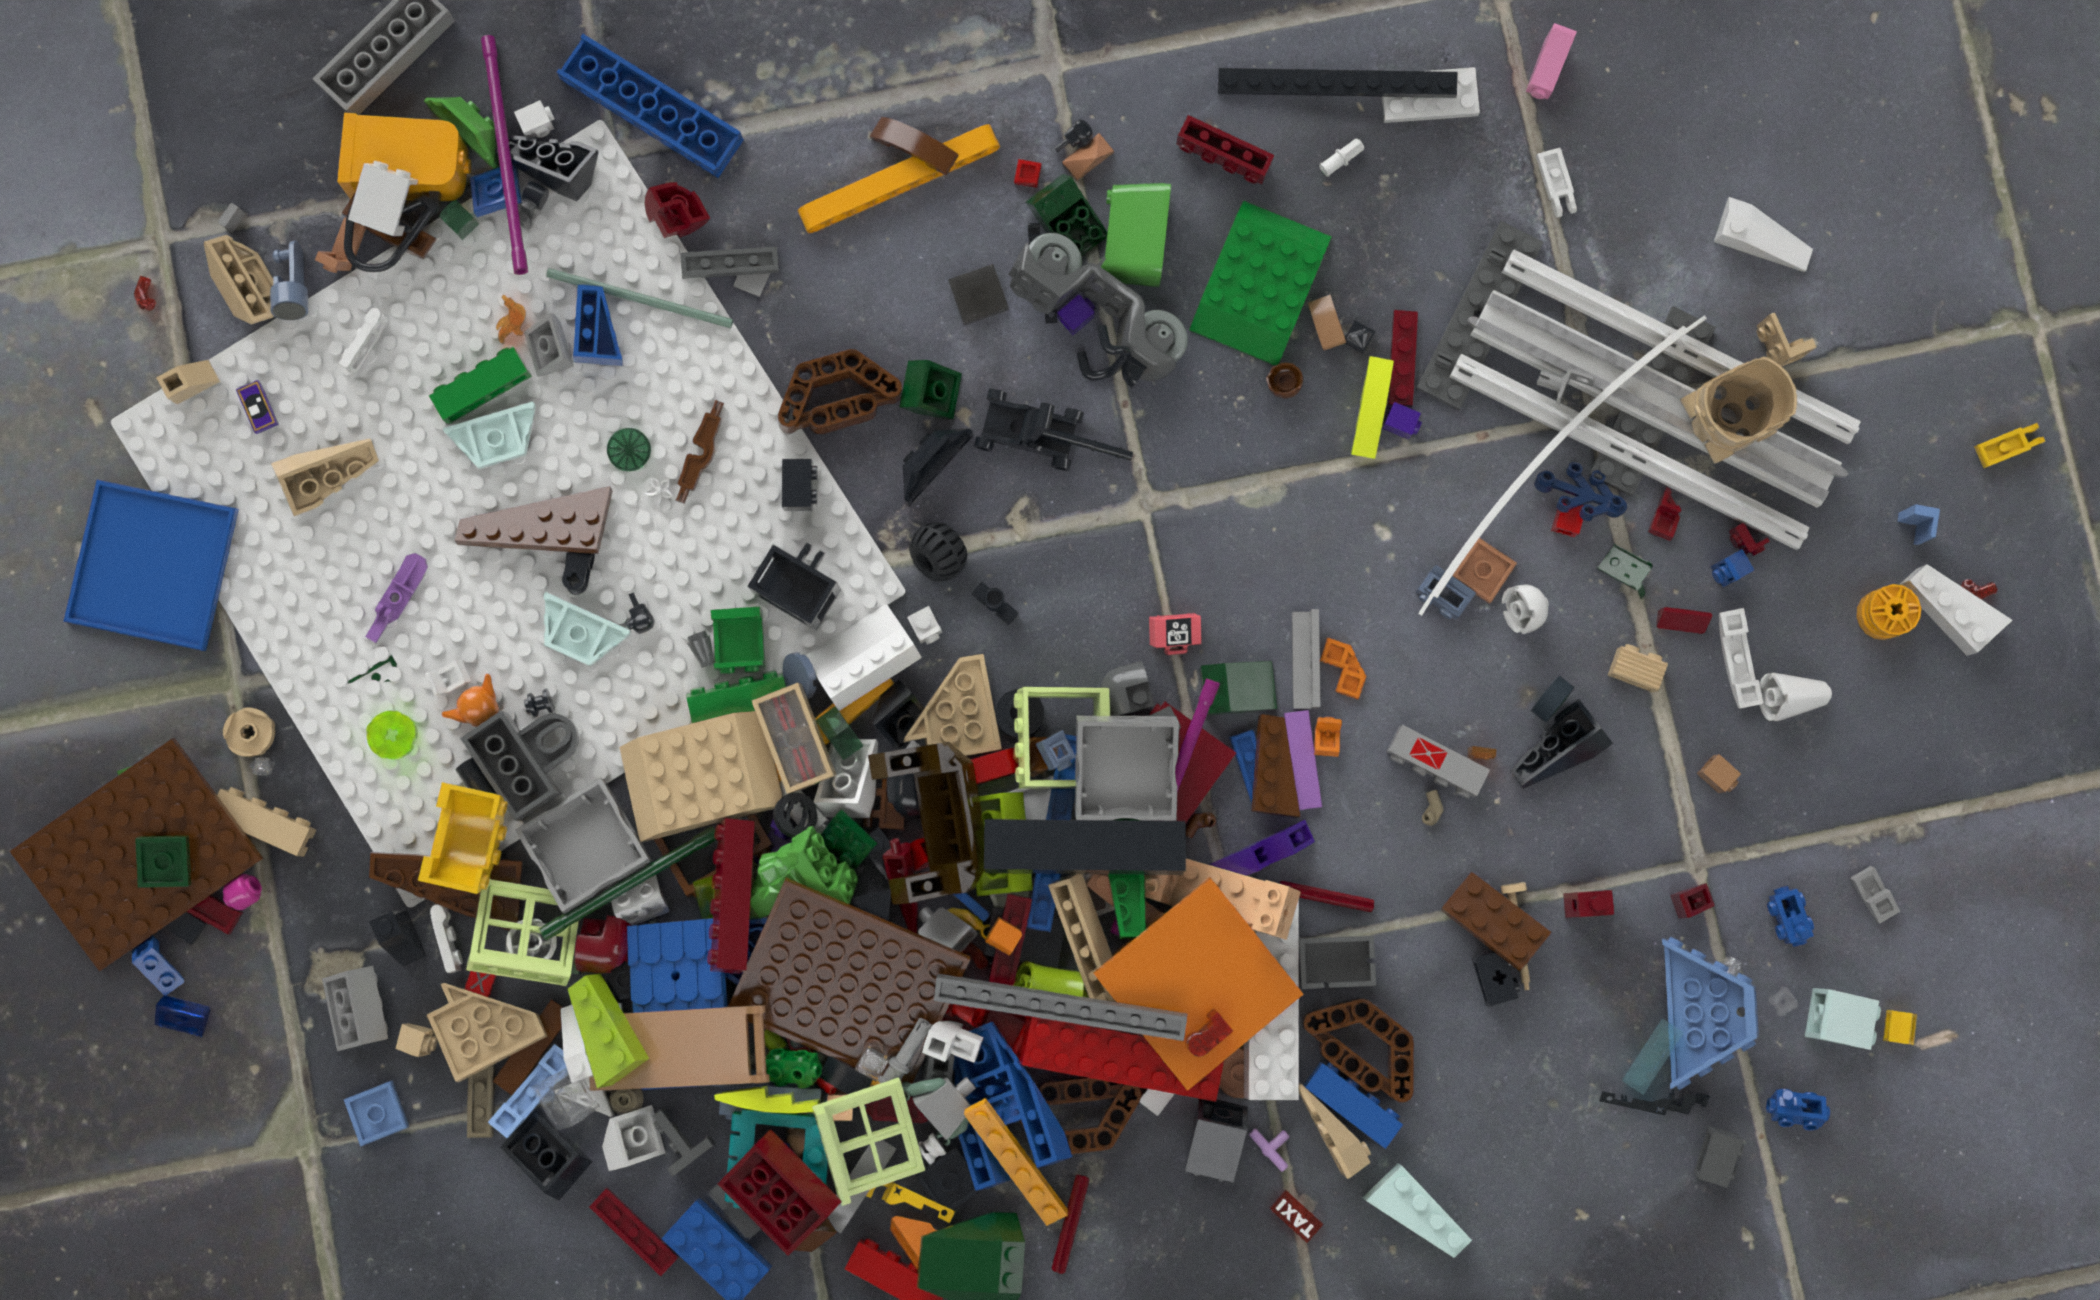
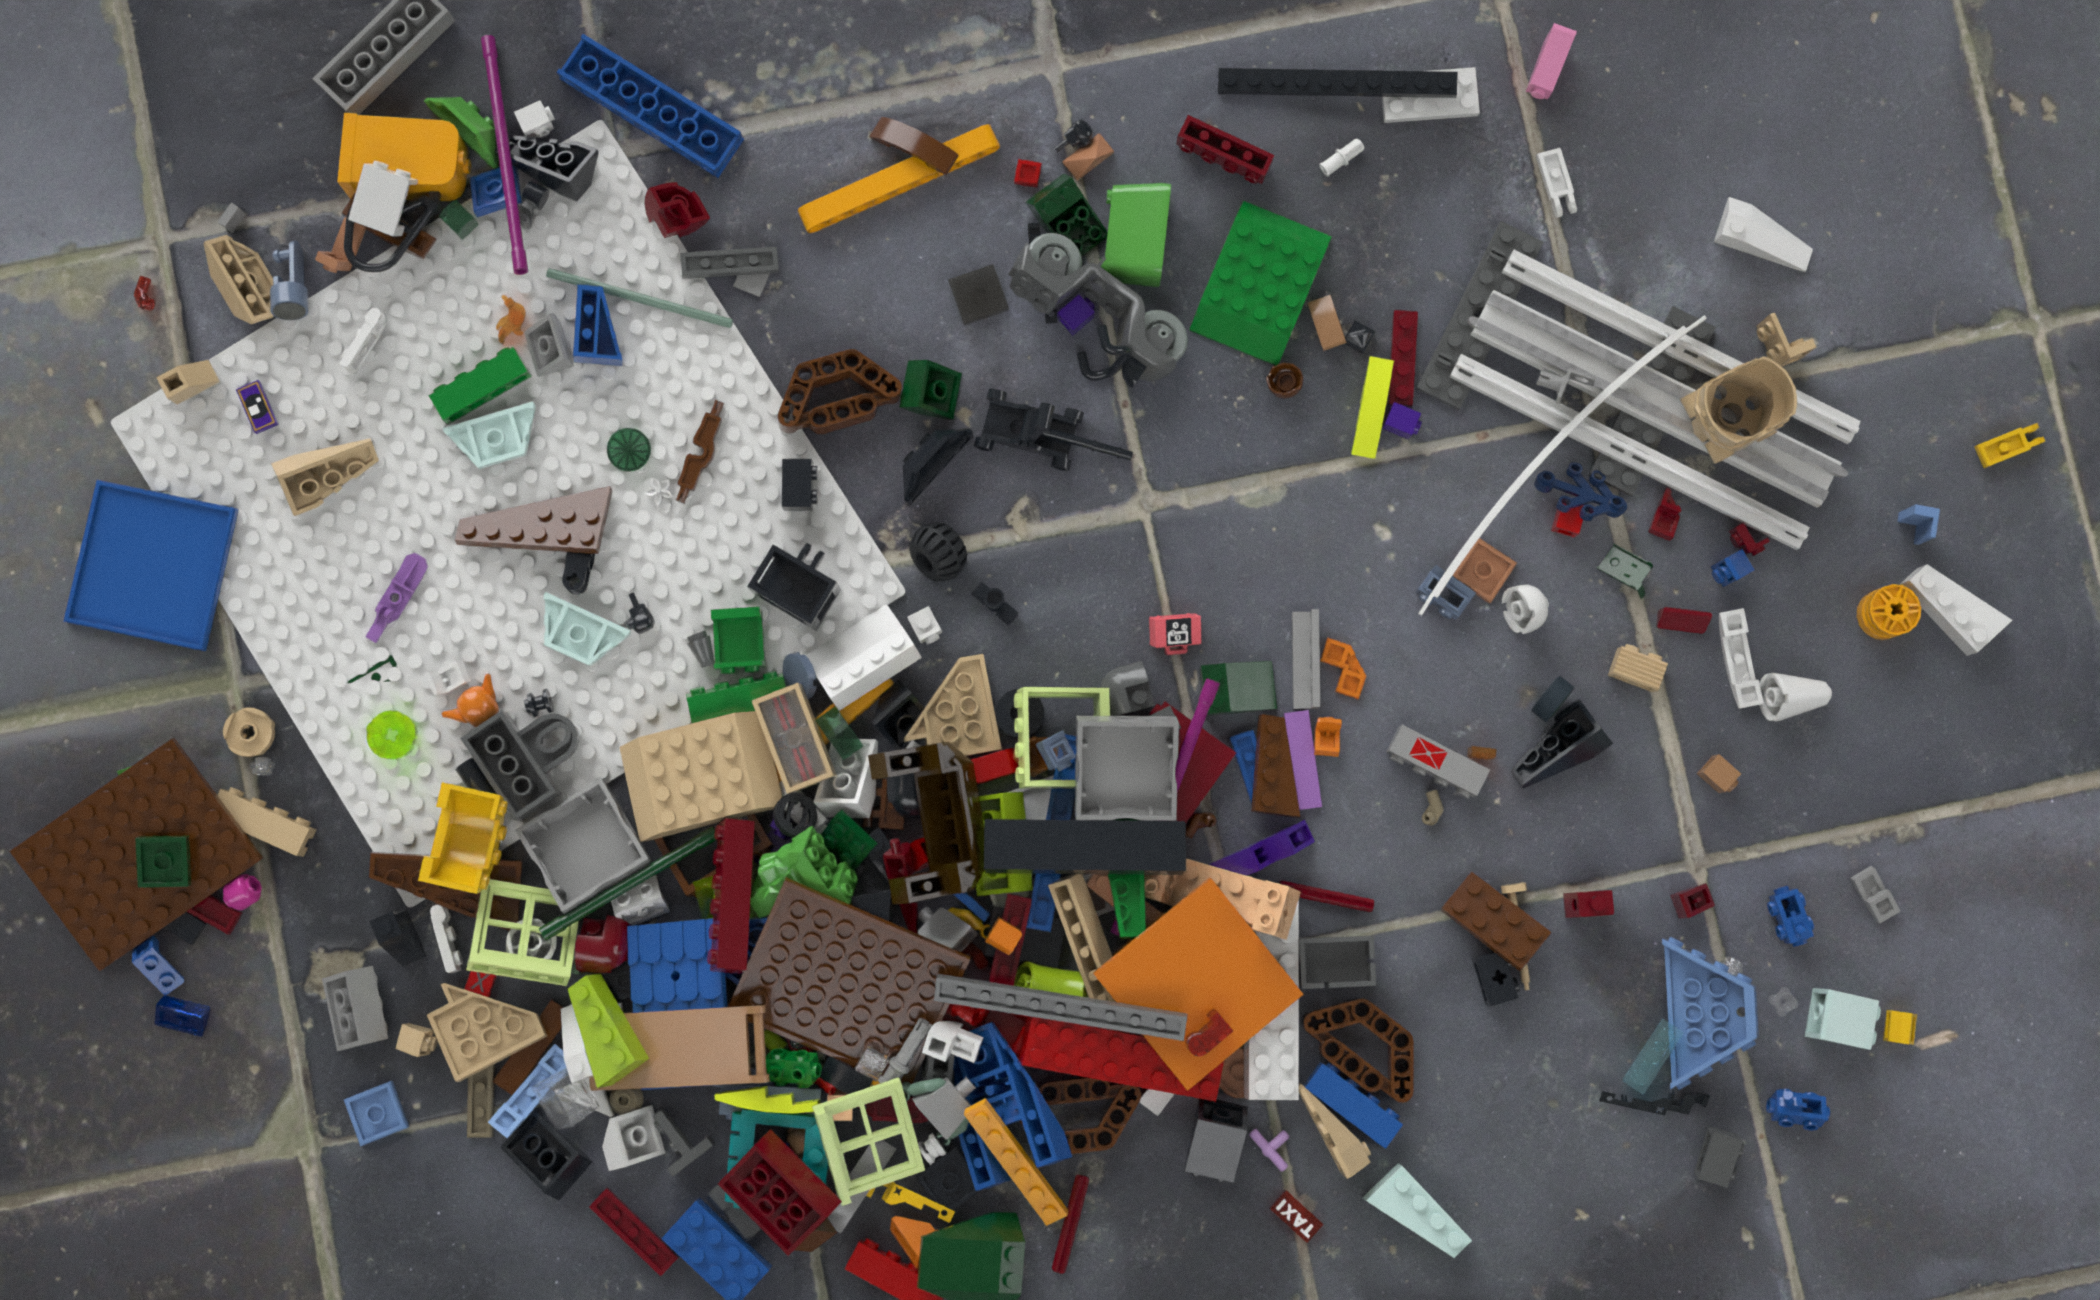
(1980, 592): clear red arm -> none

